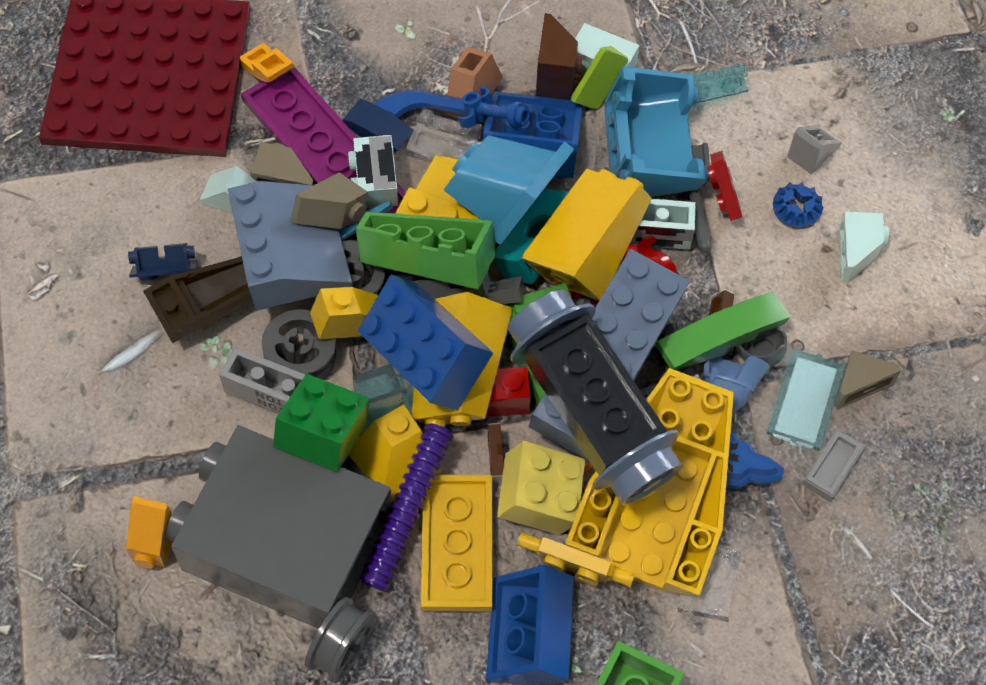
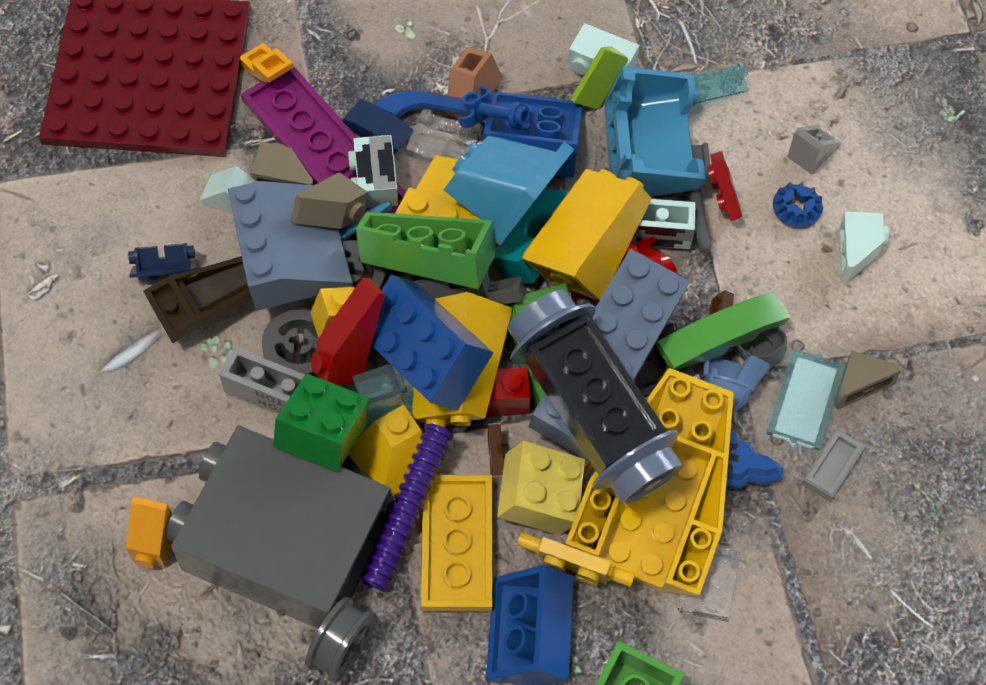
(347, 339): none -> red slope
(557, 61): reddish brown slope -> none

